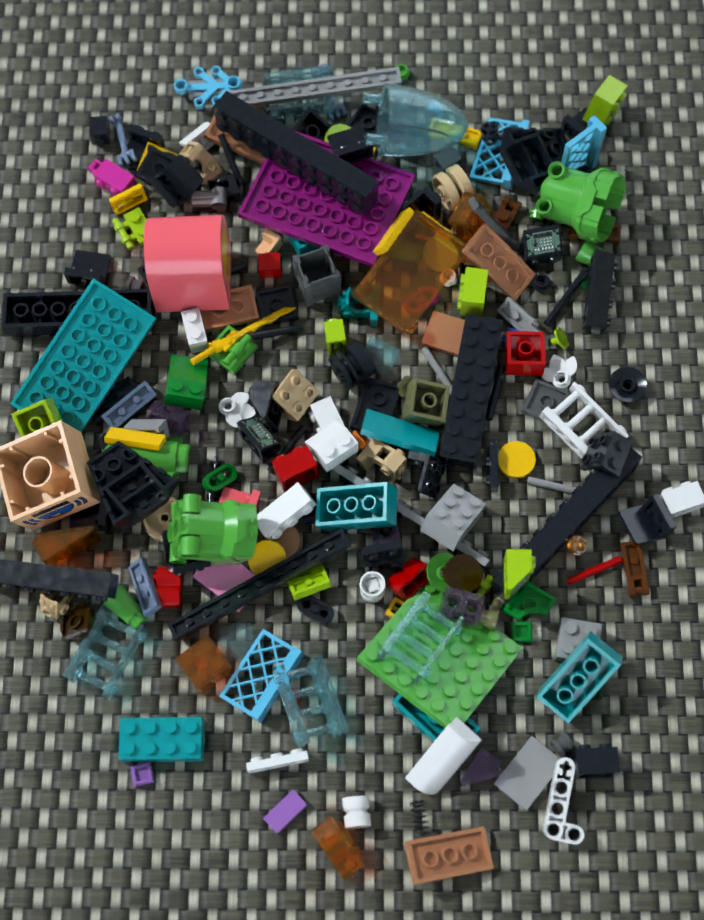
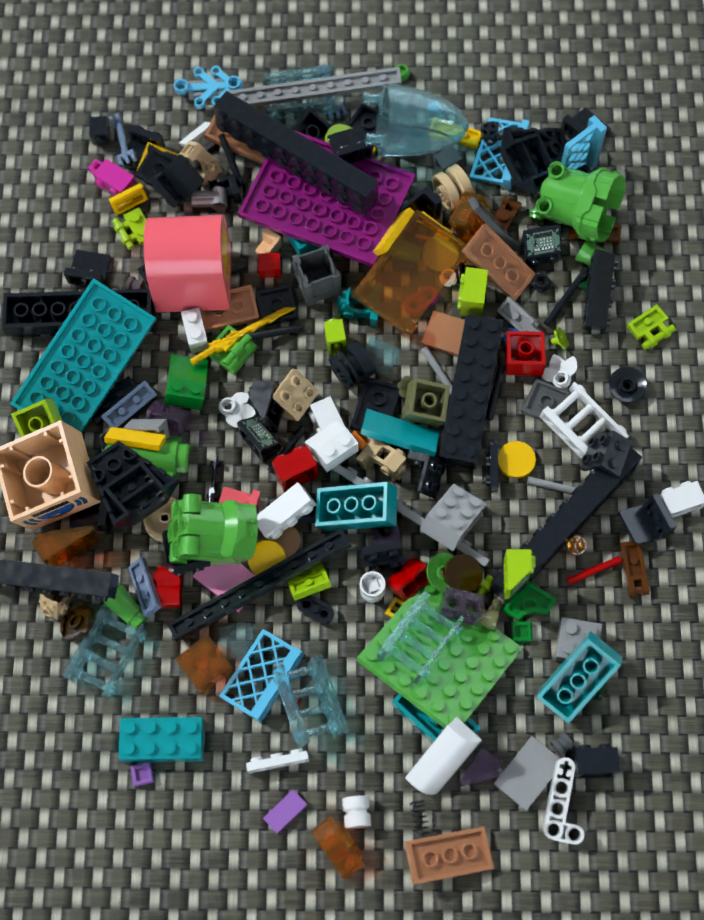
(218, 479): green plate -> none
(606, 100): lime brick -> none
(646, 323): none -> lime plate

